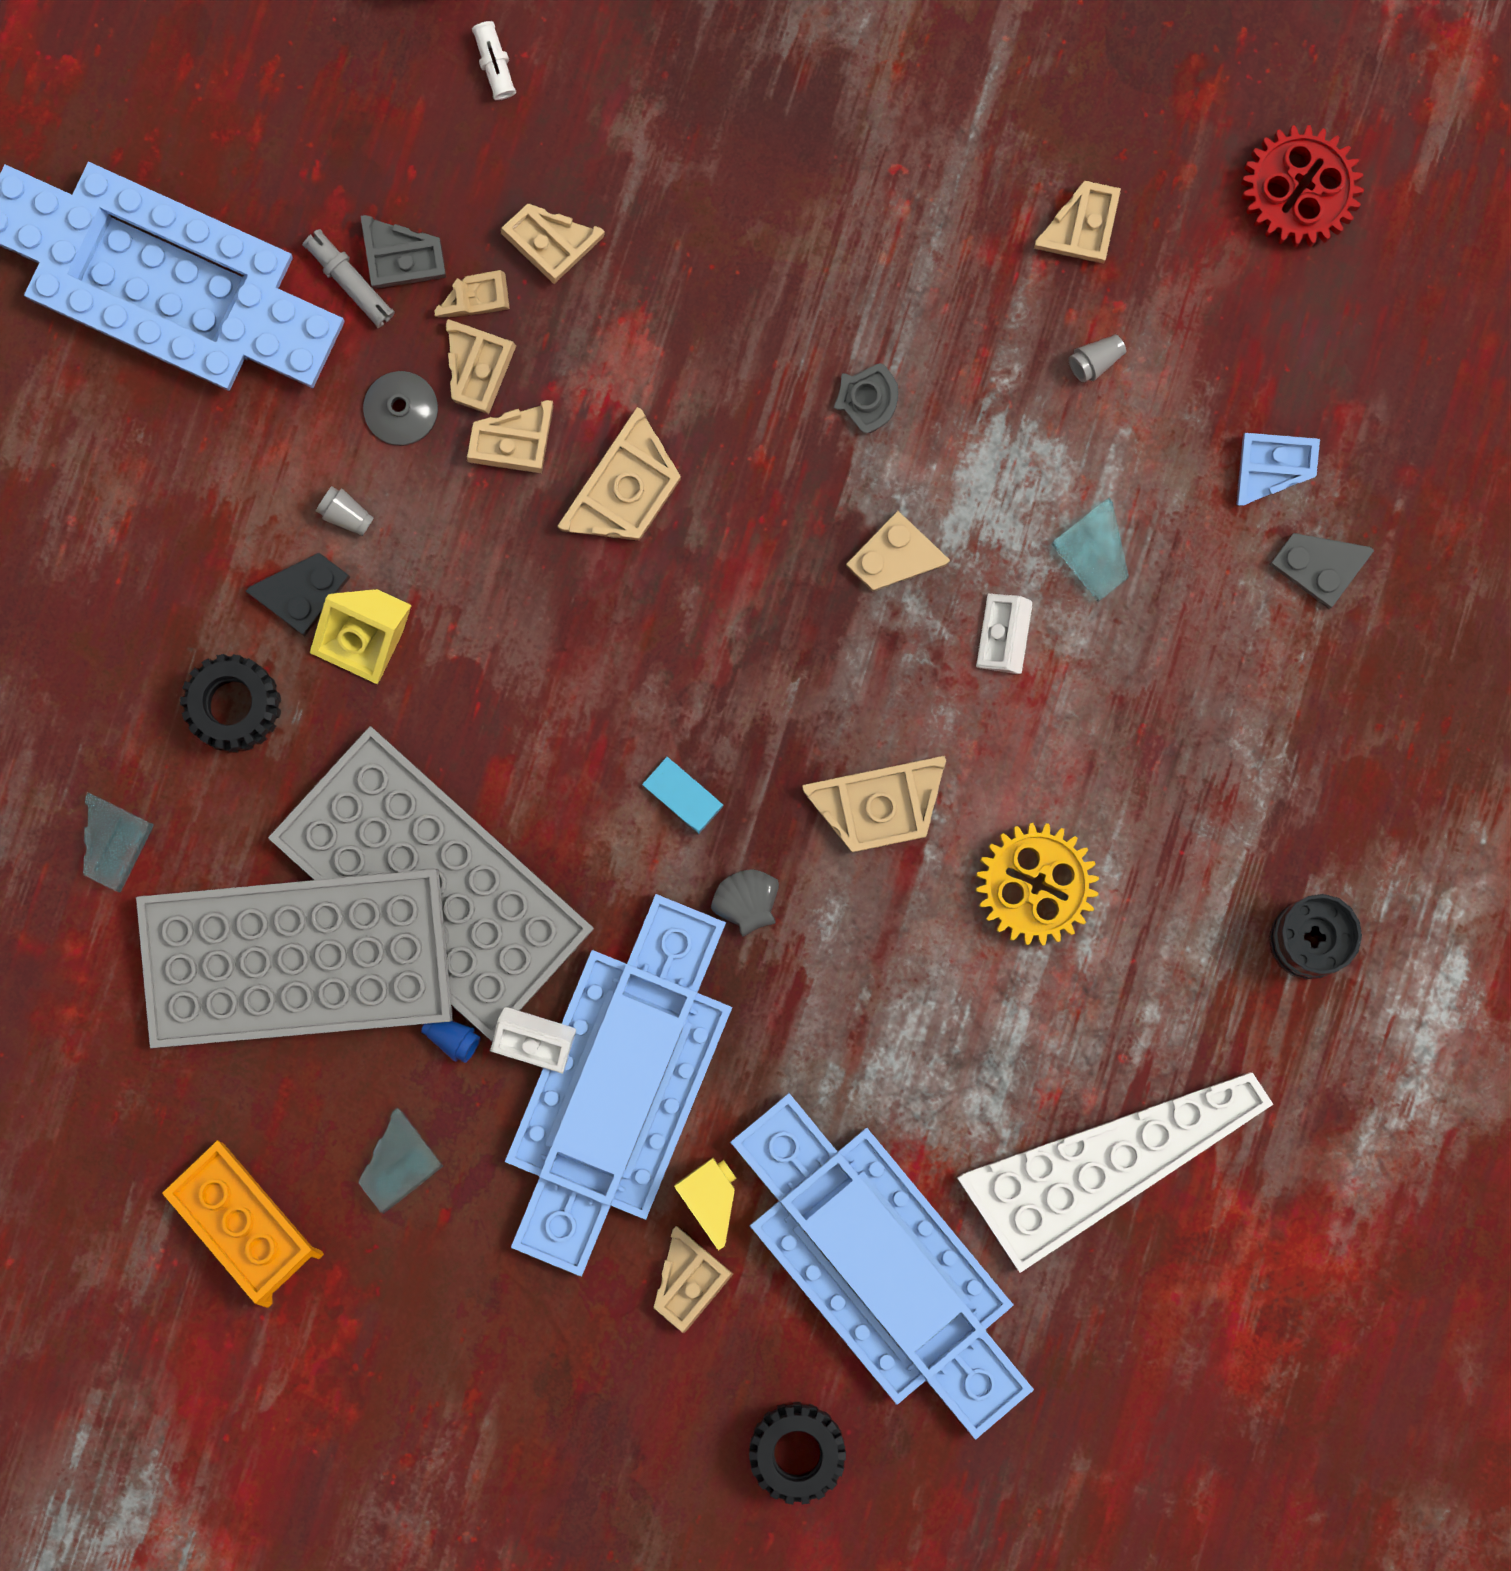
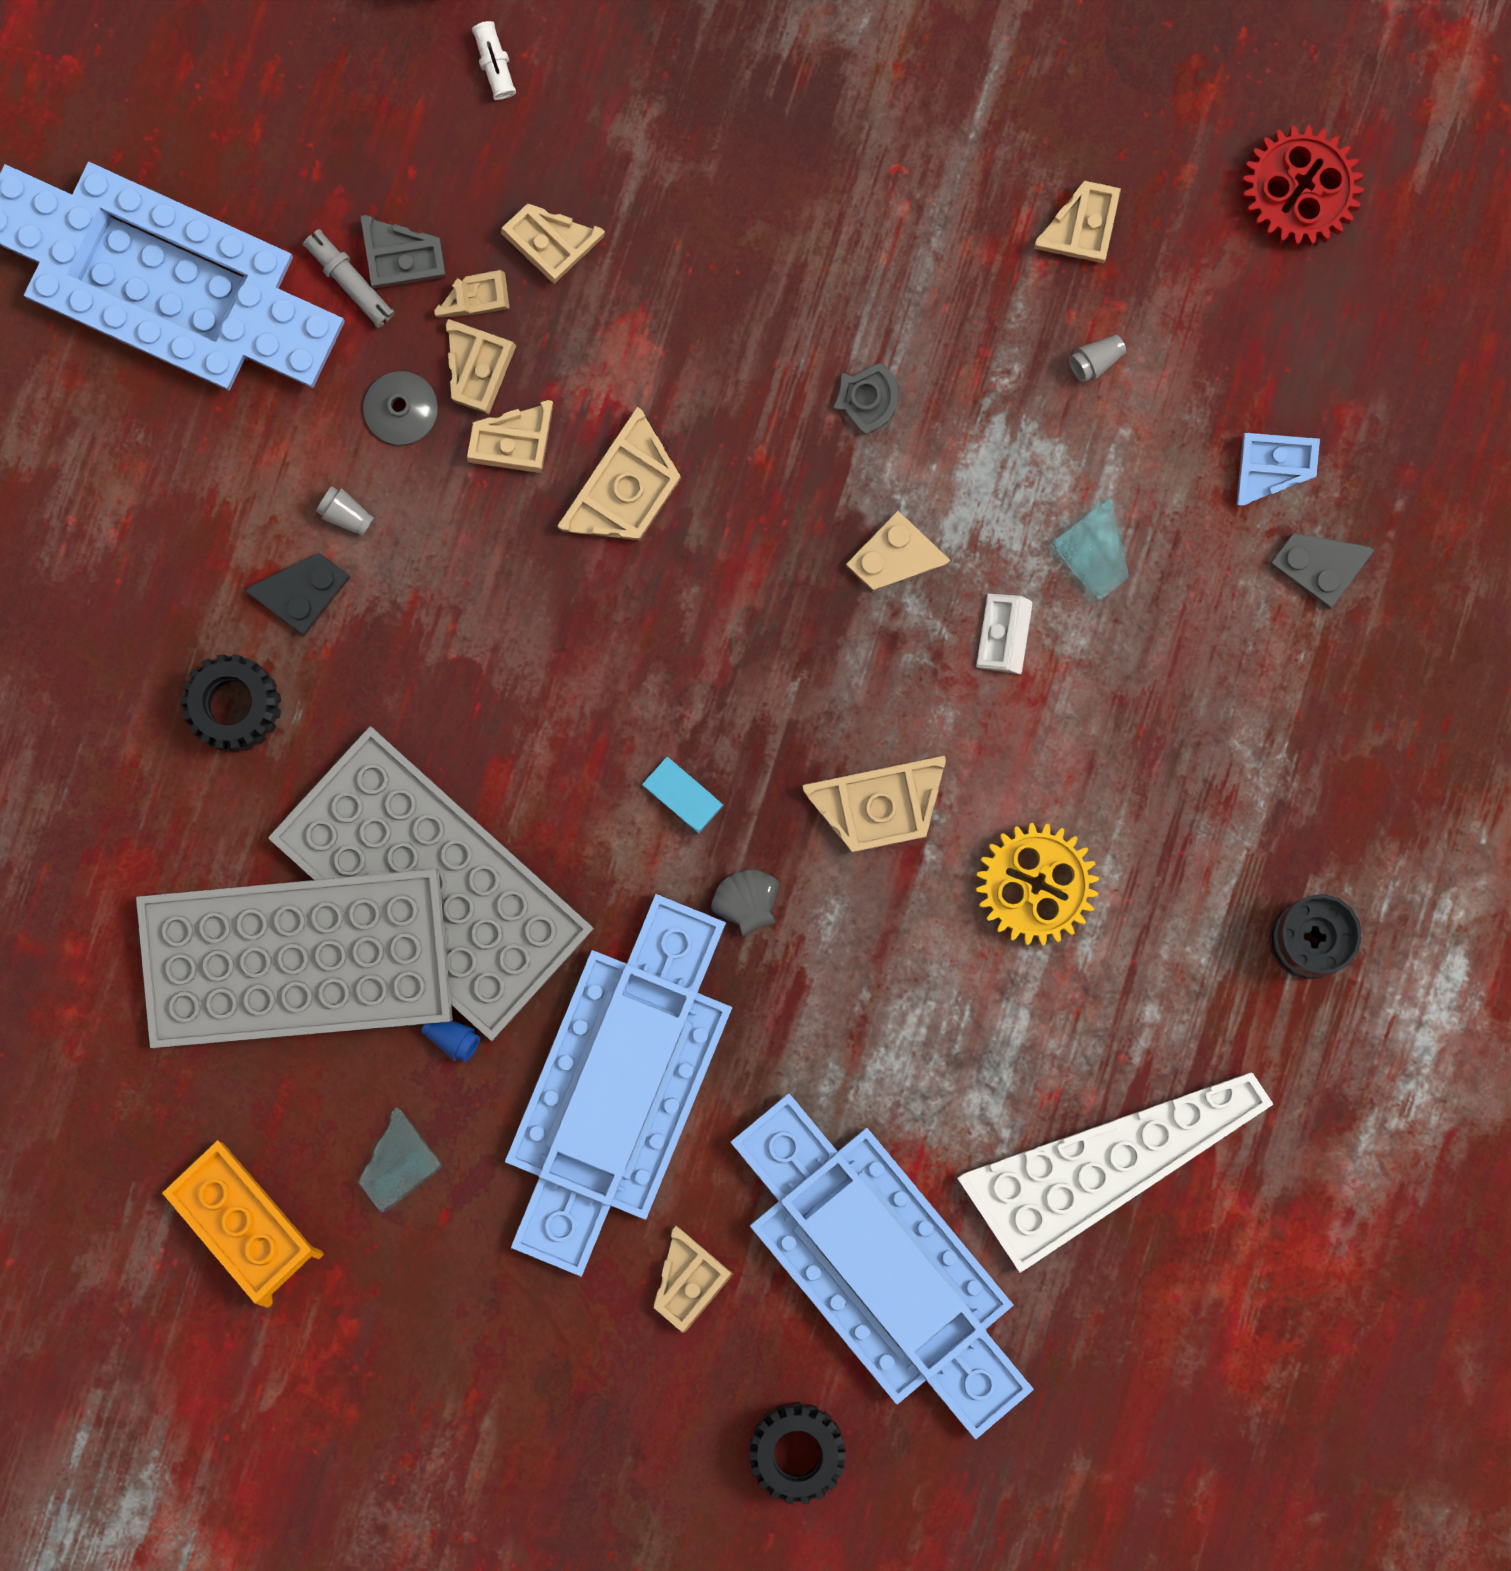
(112, 842): clear light blue wing -> none
(360, 631): light yellow slope -> none
(533, 1039): white slope -> none
(710, 1198): light yellow slope -> none

